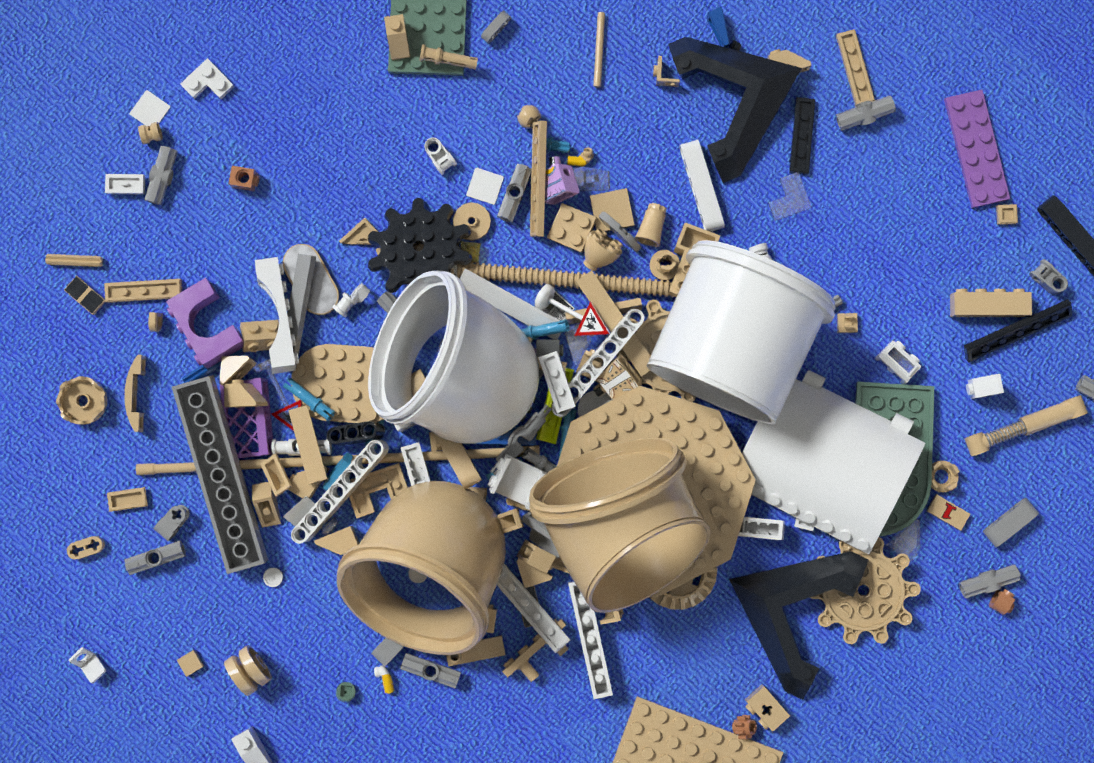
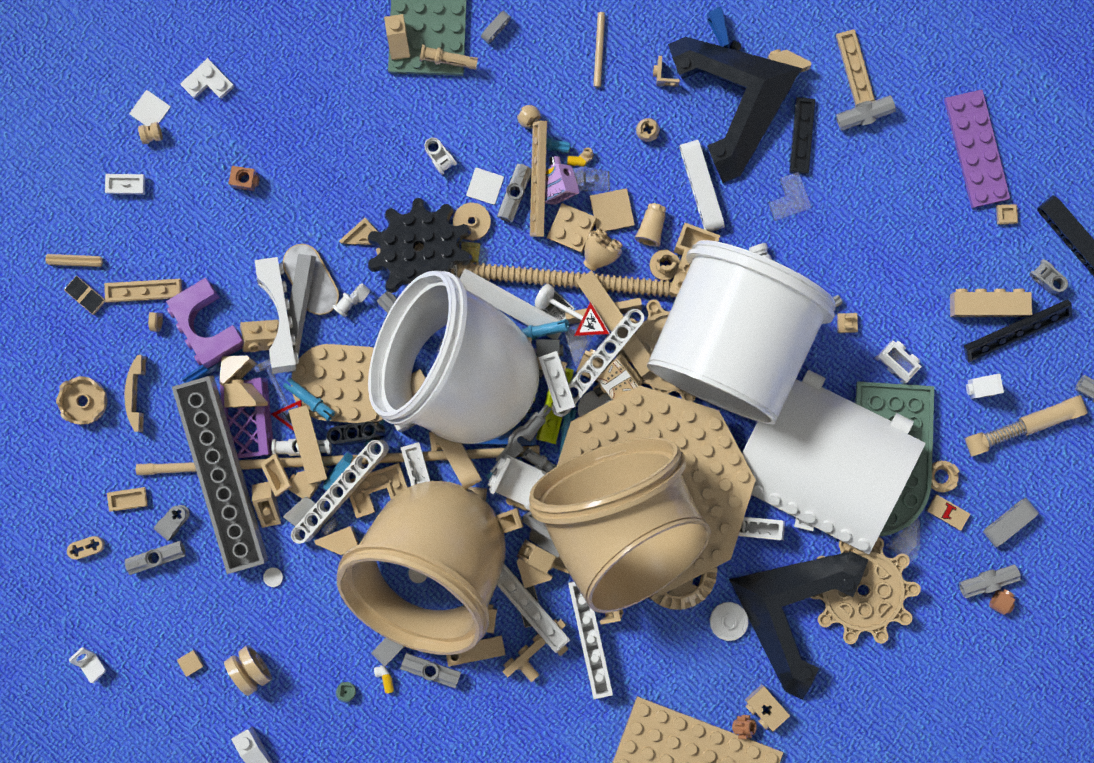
(161, 175): light grey piece -> none
(615, 227): light grey tile -> none
(644, 136): none -> tan piece
(728, 621): none -> white tile

